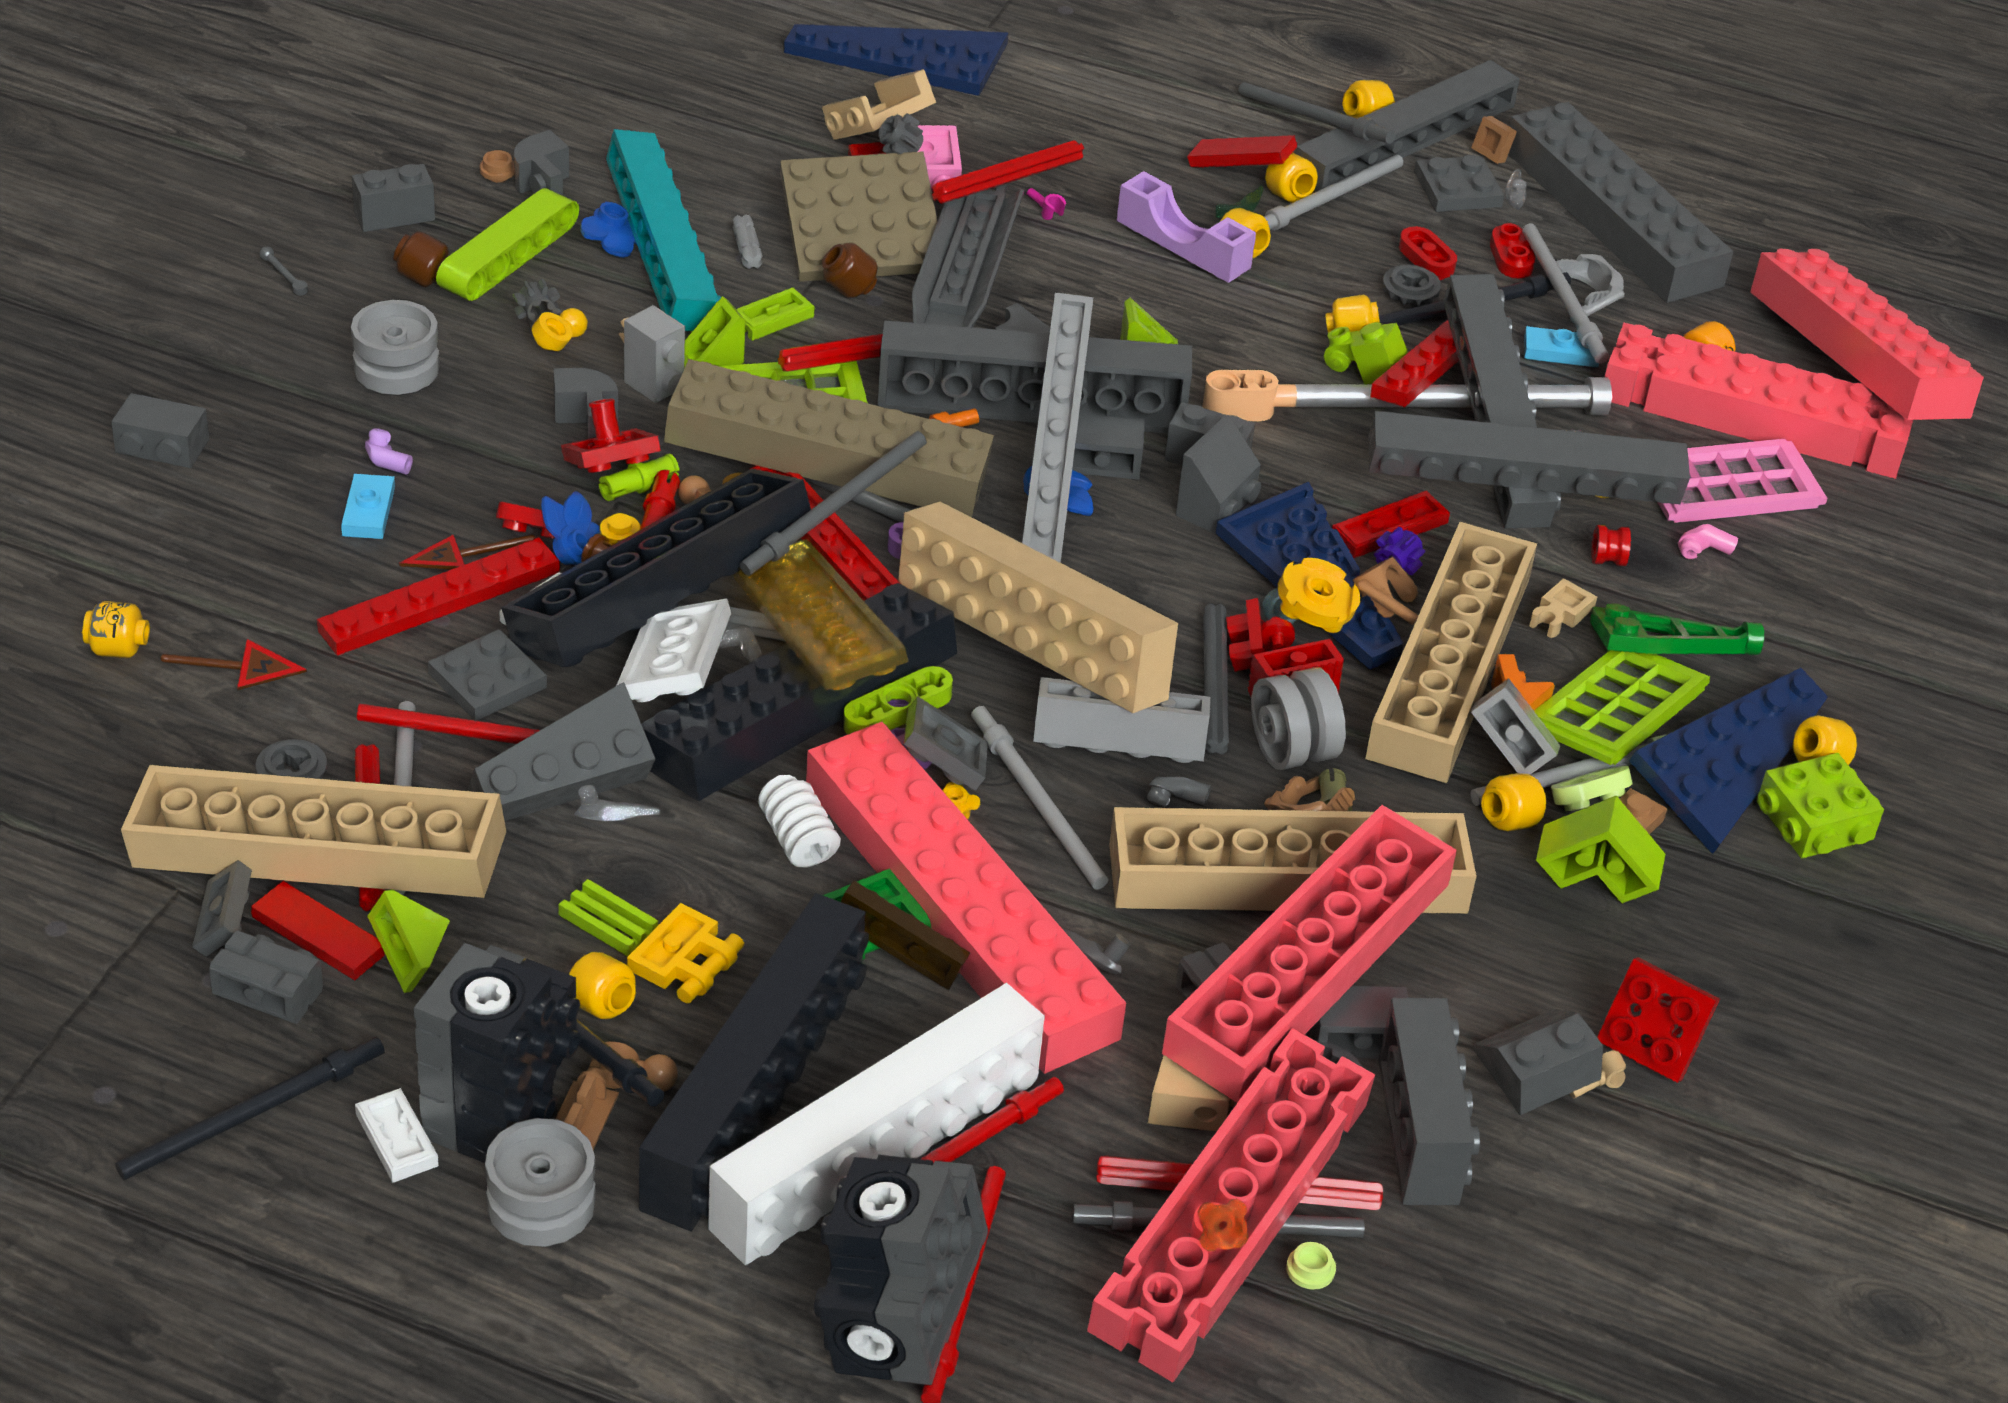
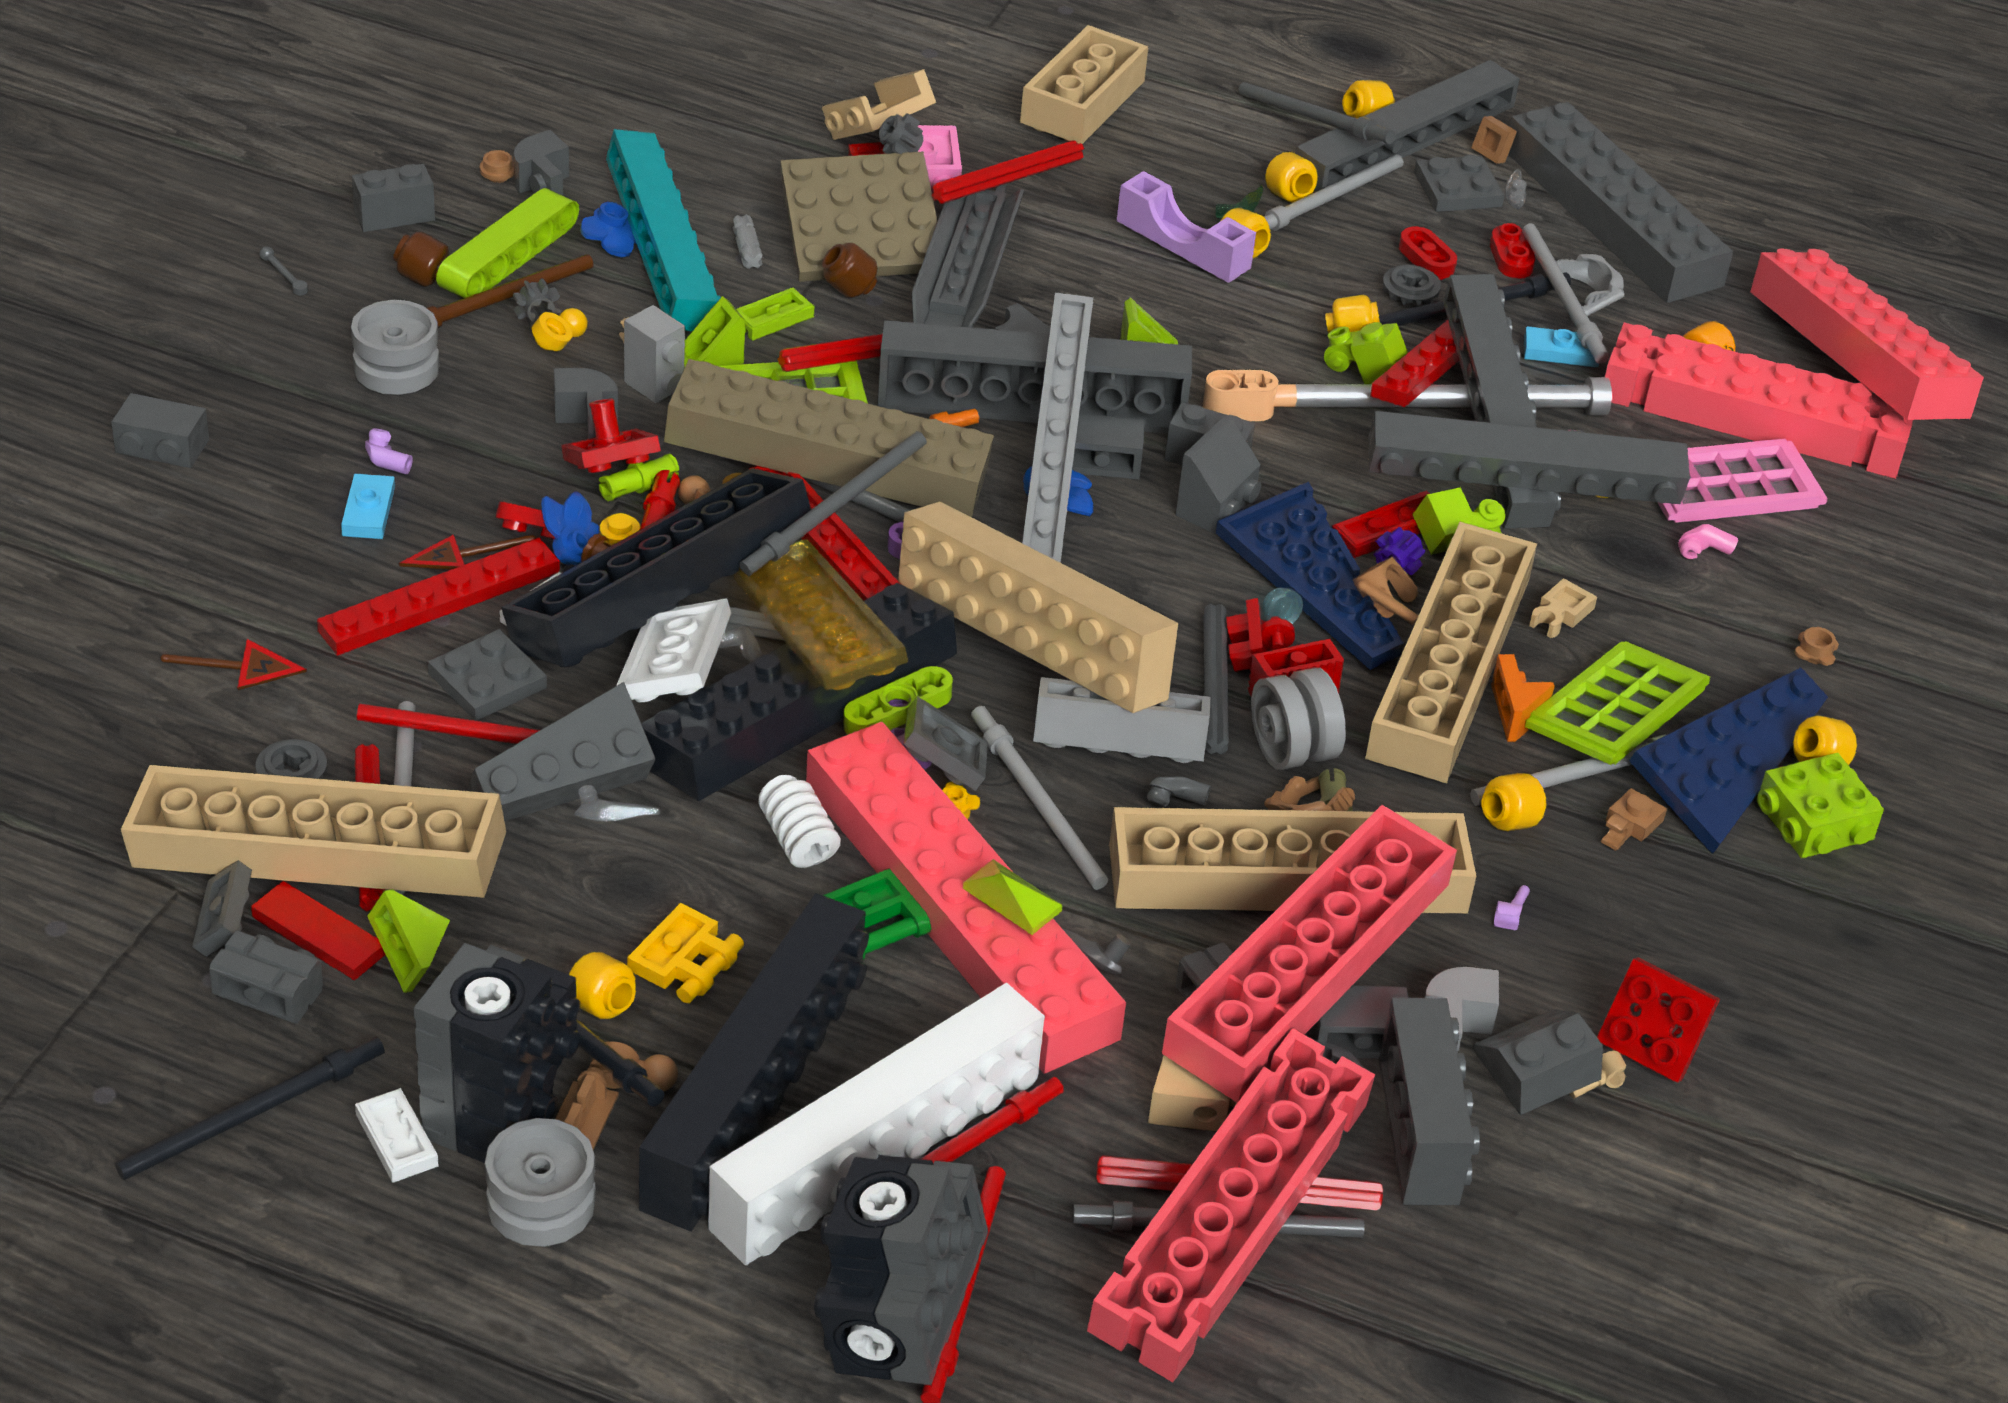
(115, 629): yellow head -> none
(506, 290): none -> reddish brown bar
(613, 914): lime tile -> none
(907, 937): dark brown plate -> none
(949, 57): dark blue wing -> none
(1012, 897): none -> lime slope
(1051, 203): dark pink hand -> none
(1084, 84): none -> tan brick
(1232, 1236): clear orange plate -> none
(1242, 151): red tile -> none
(1300, 601): yellow plate -> none
(1311, 1266): yellowish green plate -> none
(1442, 511): none -> lime brick
(1470, 996): none -> light grey brick
(1507, 913): none -> lavender hand
(1515, 728): light grey brick -> none
(1602, 843): lime brick -> none
(1604, 783): yellowish green plate -> none
(1611, 545): red wheel -> none
(1626, 631): green plate -> none
(1817, 646): none -> medium nougat plate

